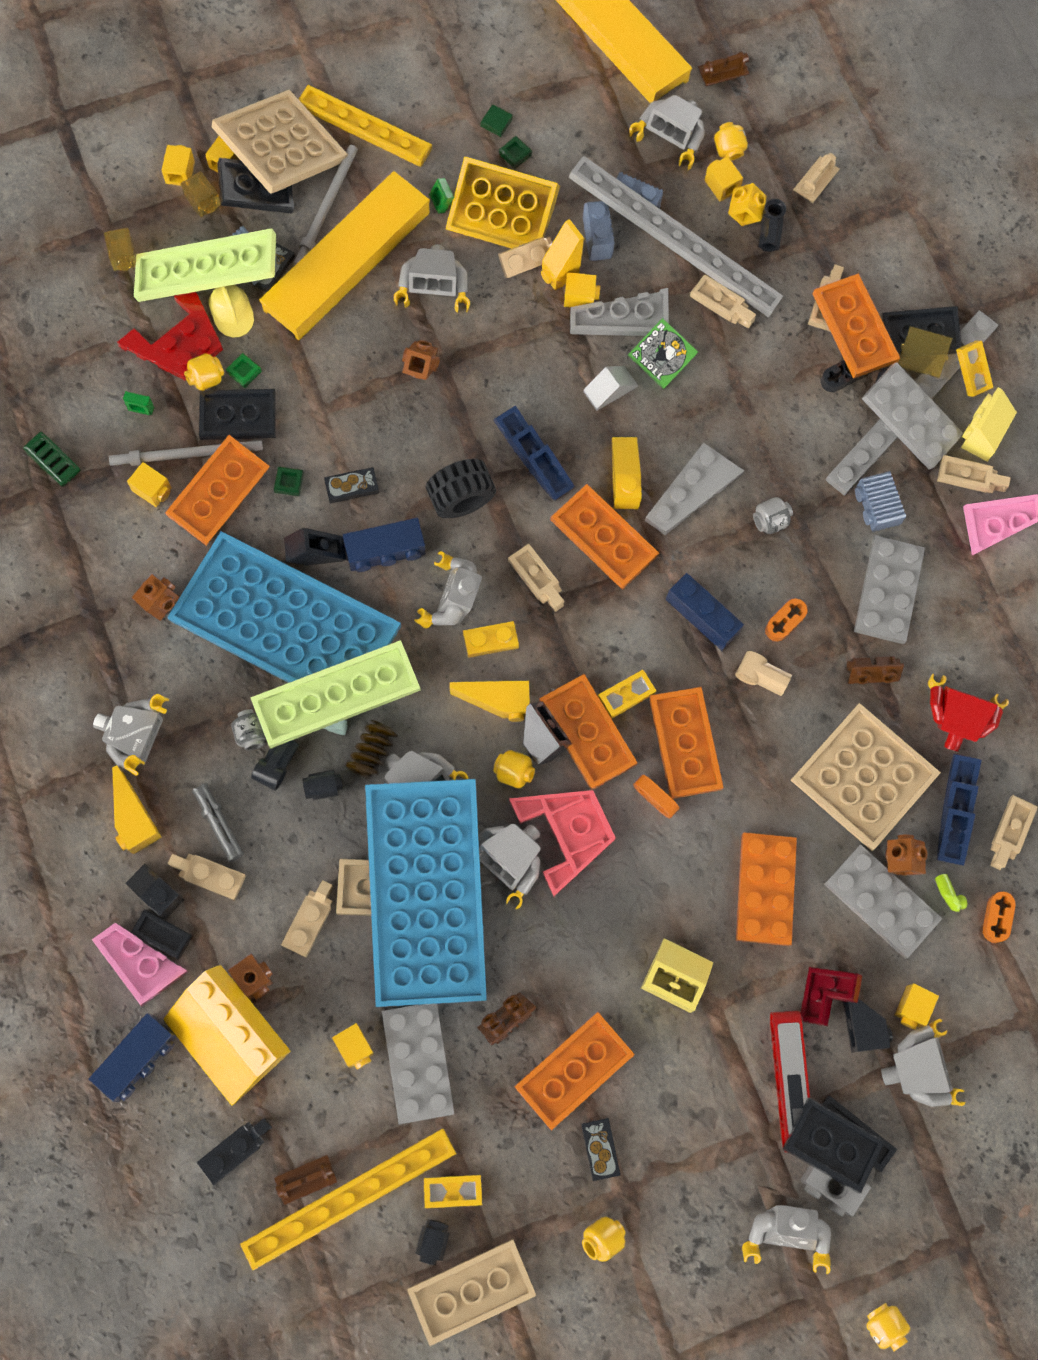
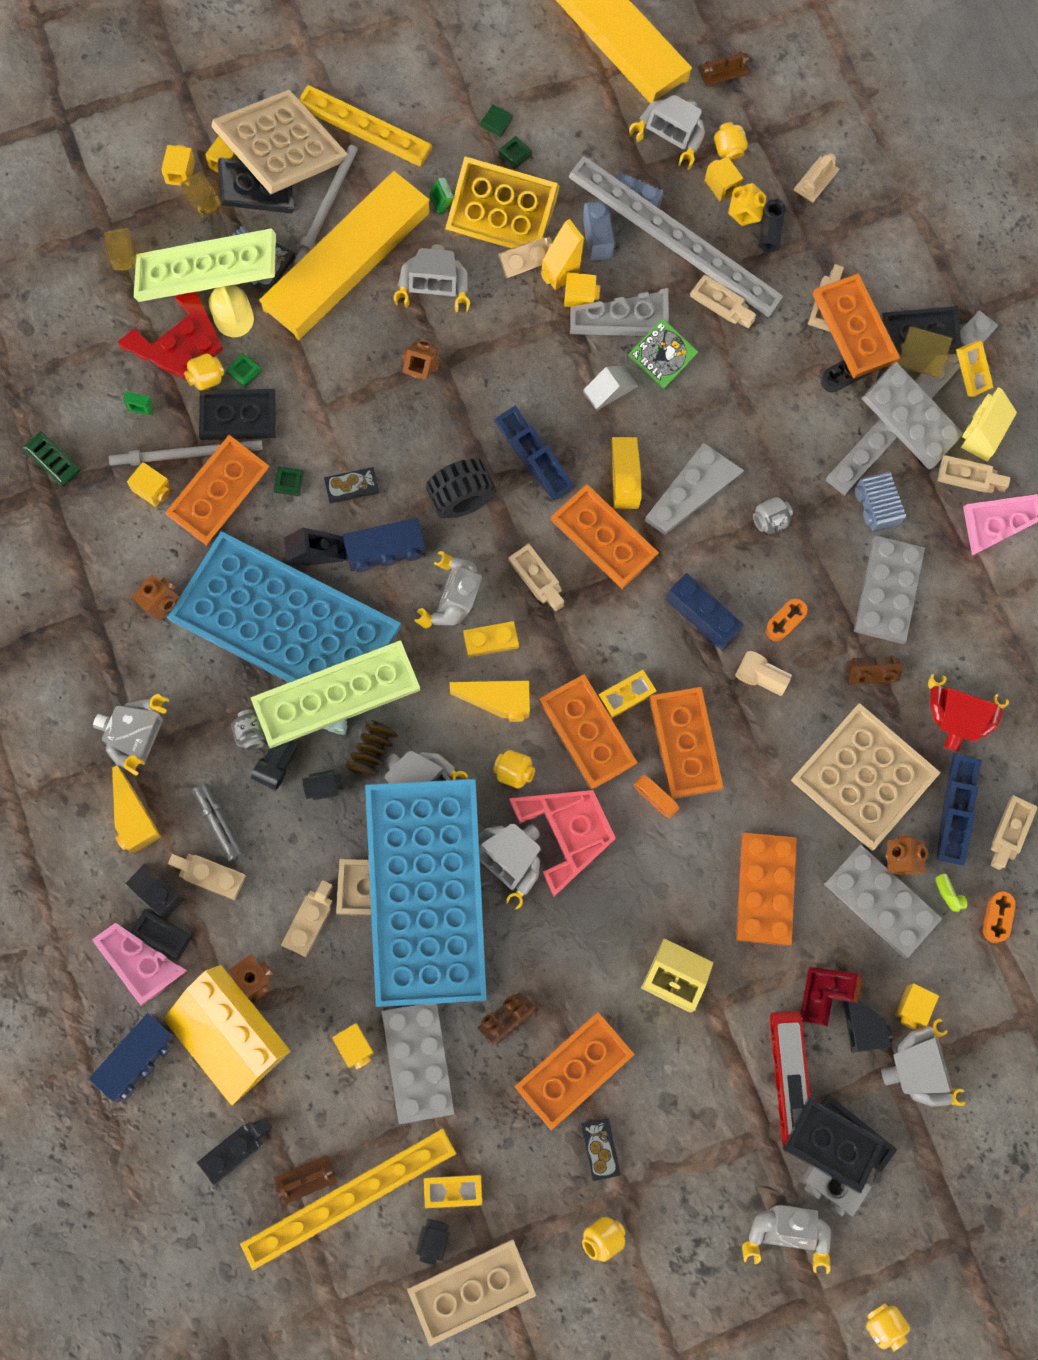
(543, 734): slope -> none

